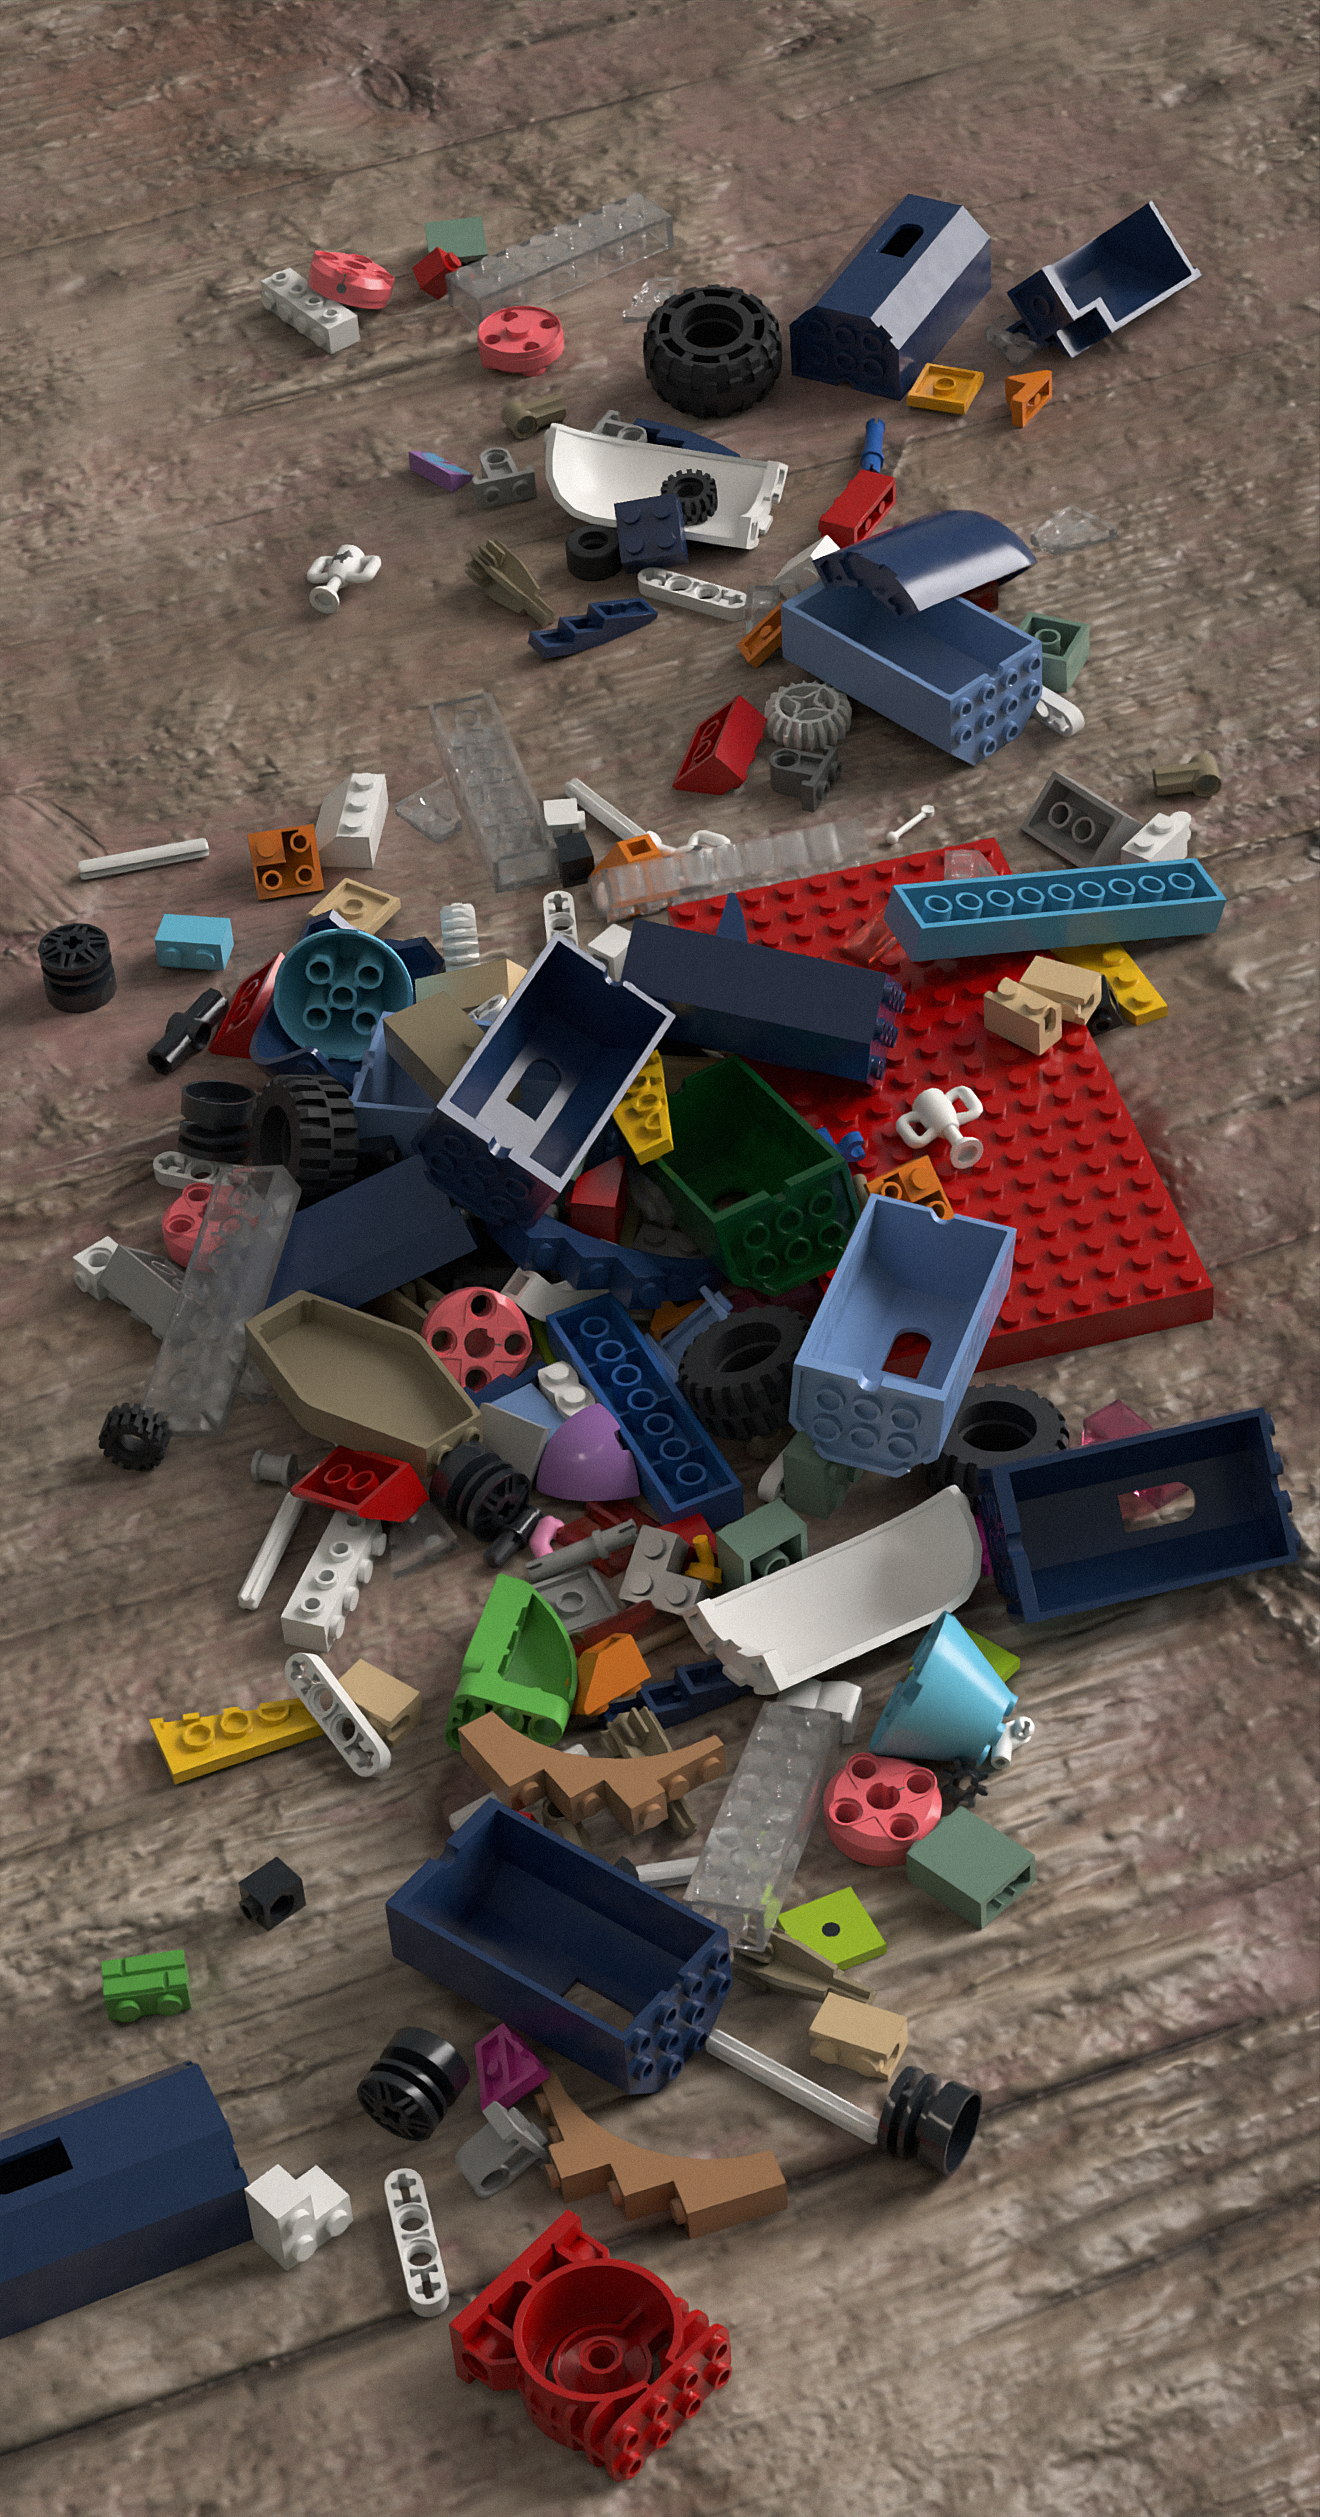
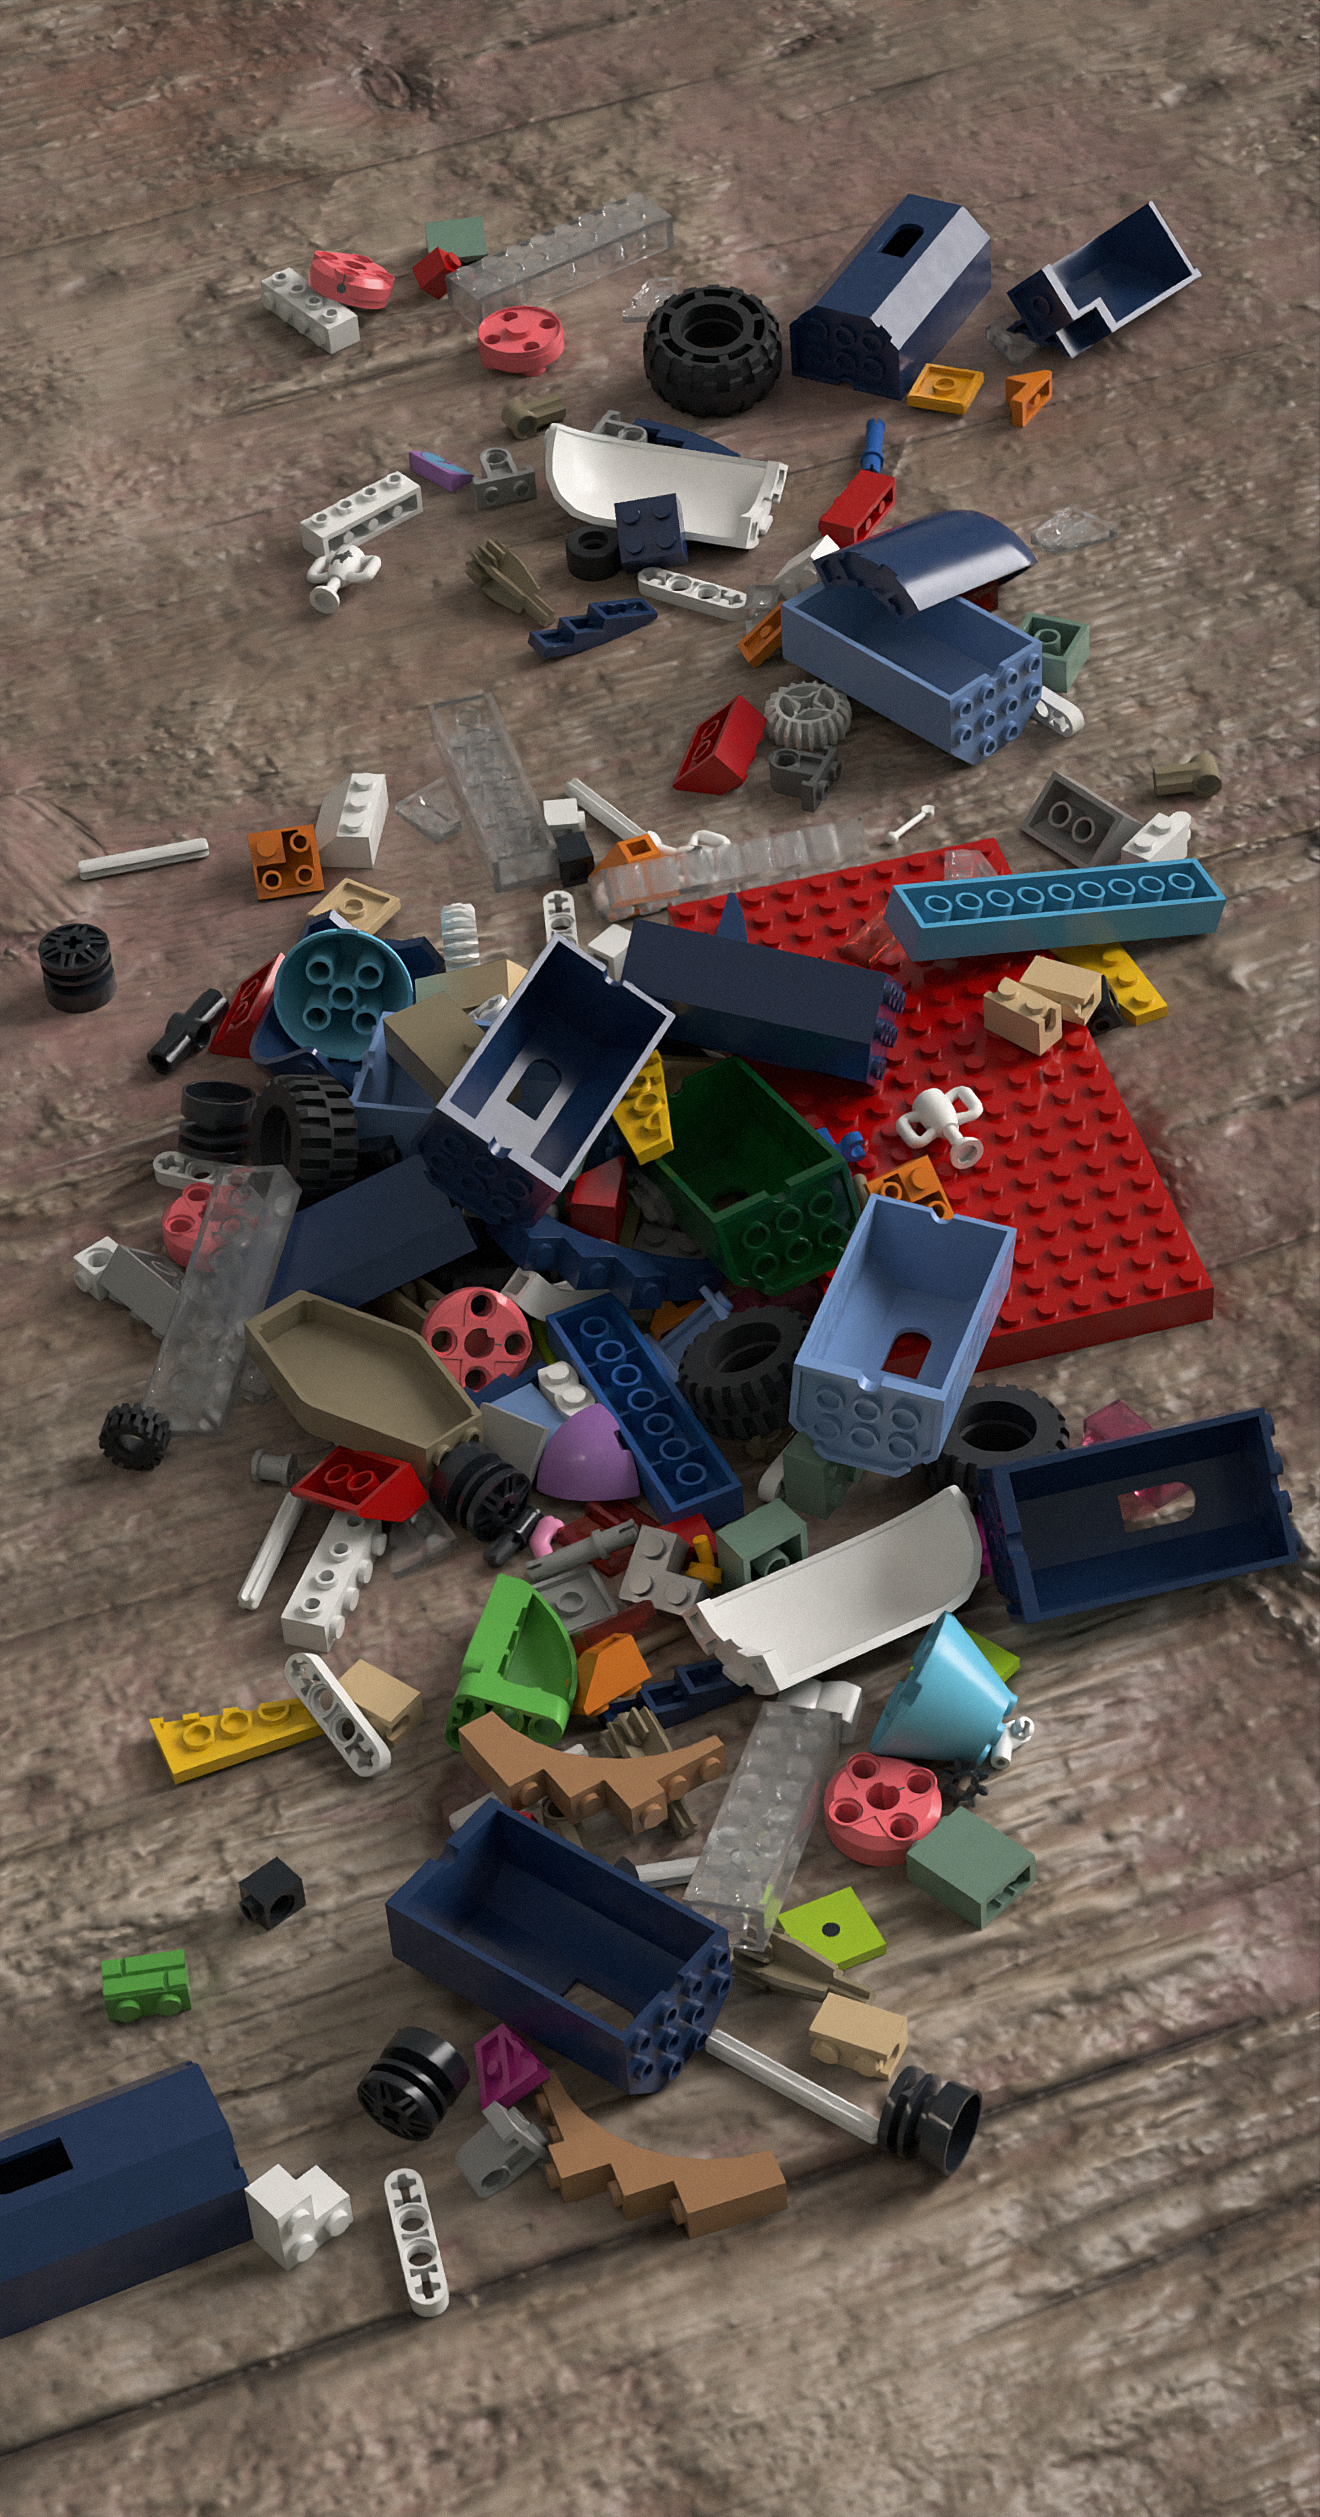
(194, 942): medium azure brick -> none
(362, 515): none -> white brick
(595, 2315): red brick -> none
(693, 485): black tyre -> none

